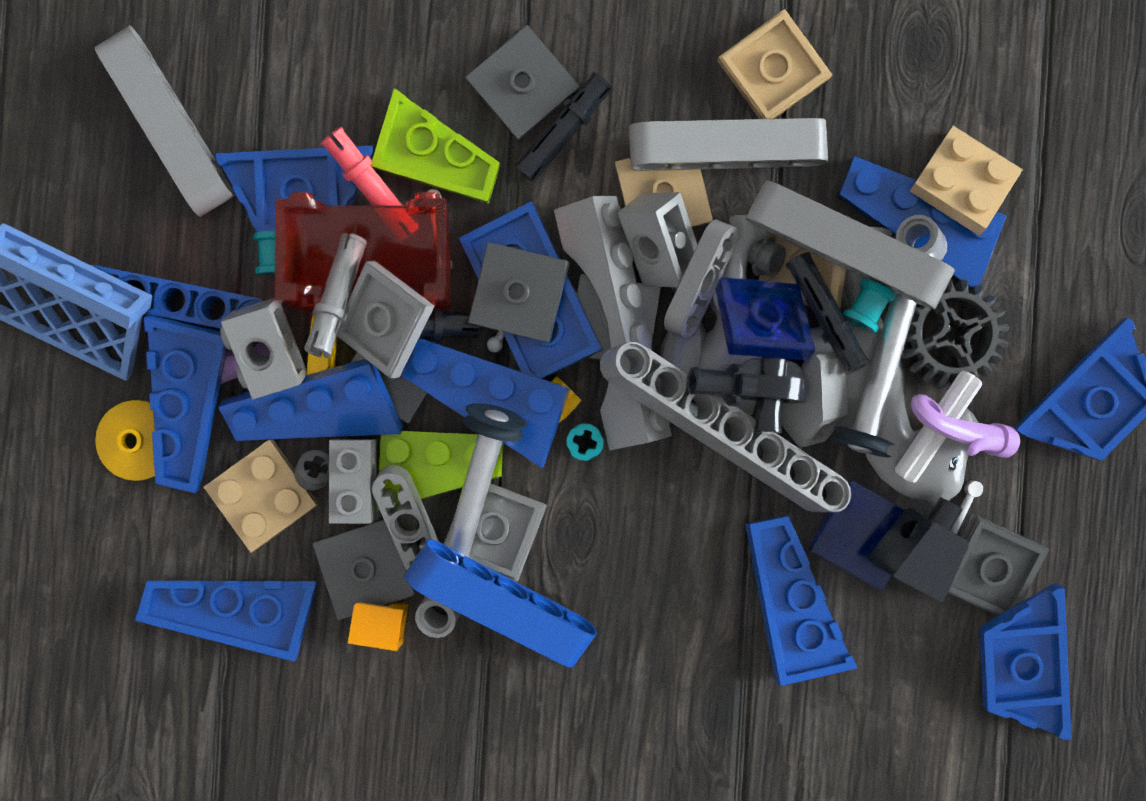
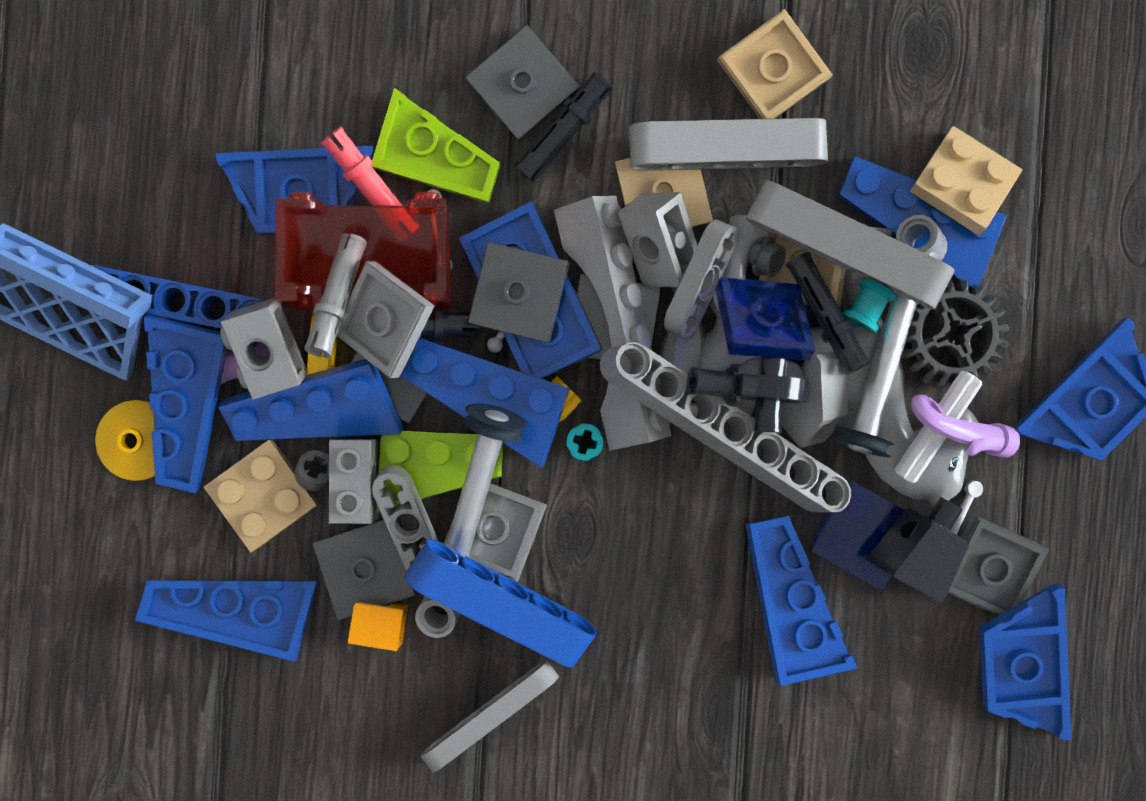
(164, 121): light grey beam -> none
(266, 252): teal bush -> none
(489, 716): none -> light grey beam

